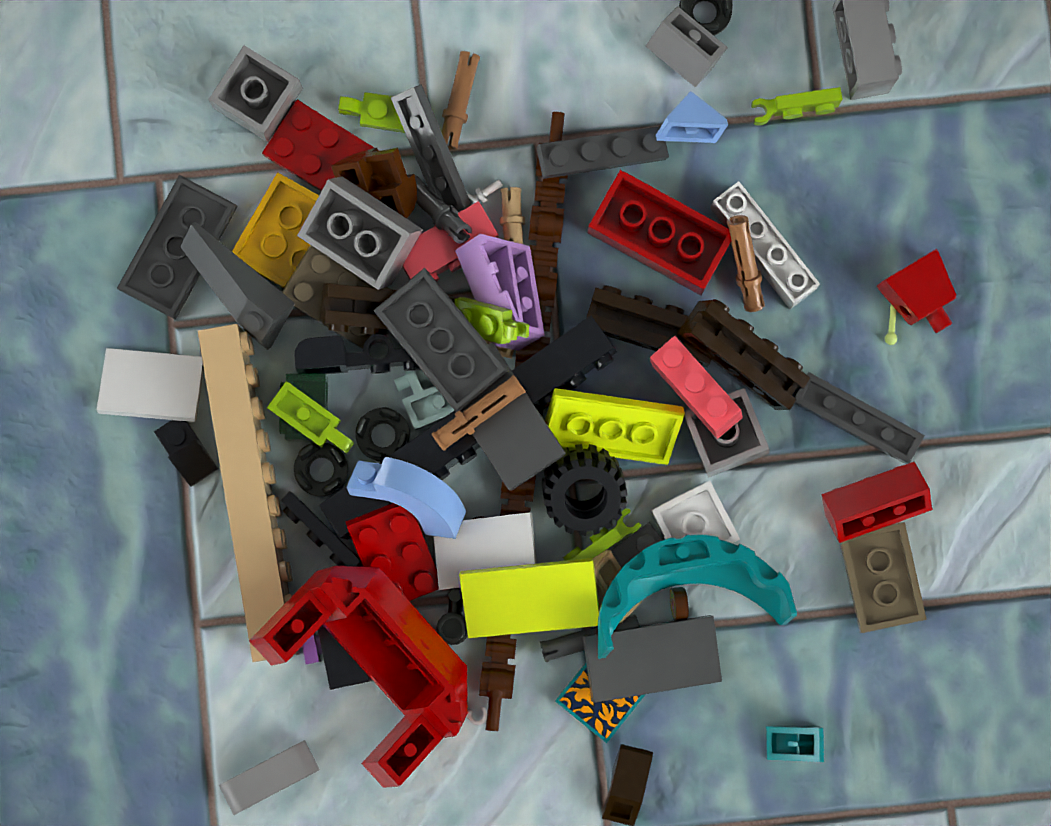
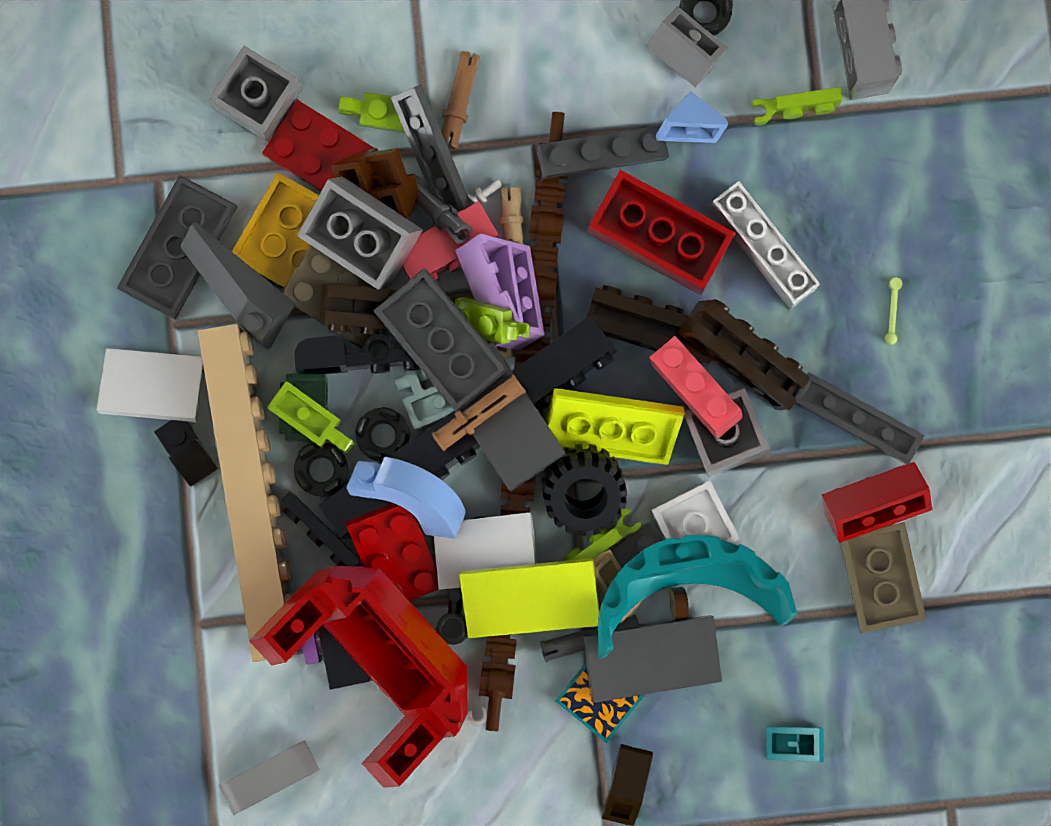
(748, 275): medium nougat pin -> none
(921, 291): red torso -> none

